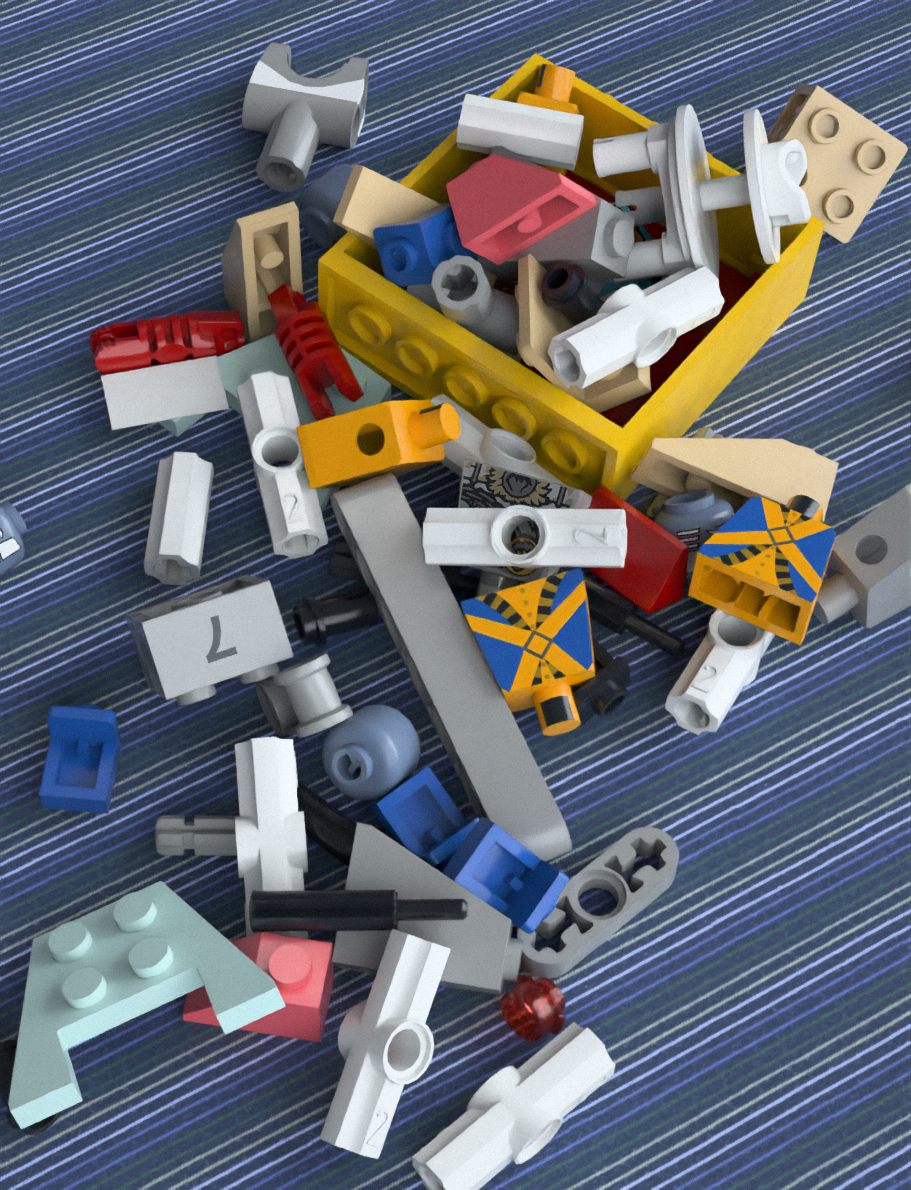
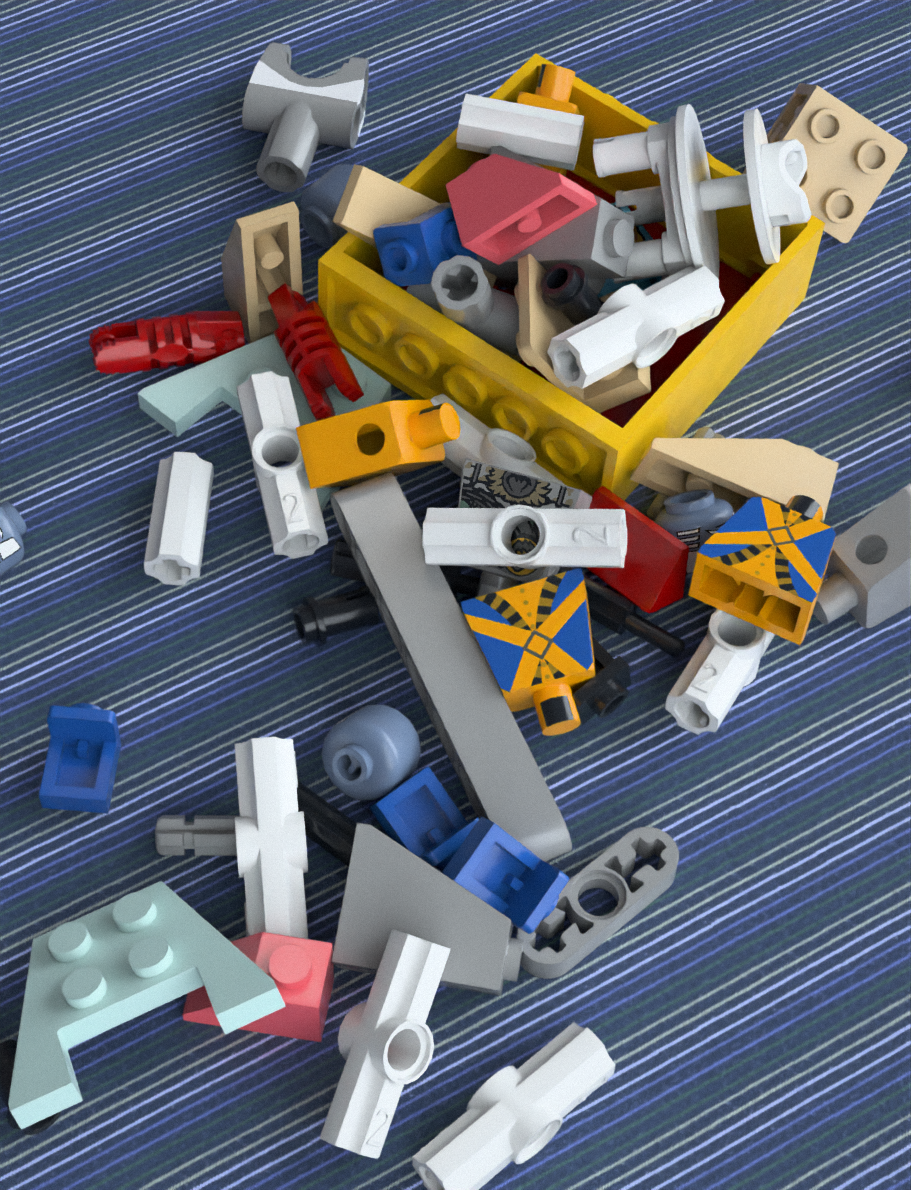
(164, 392): white sticker -> none
(210, 638): brick -> none
(302, 699): light grey piece -> none
(345, 910): black axle -> none
(533, 1007): clear red plate -> none

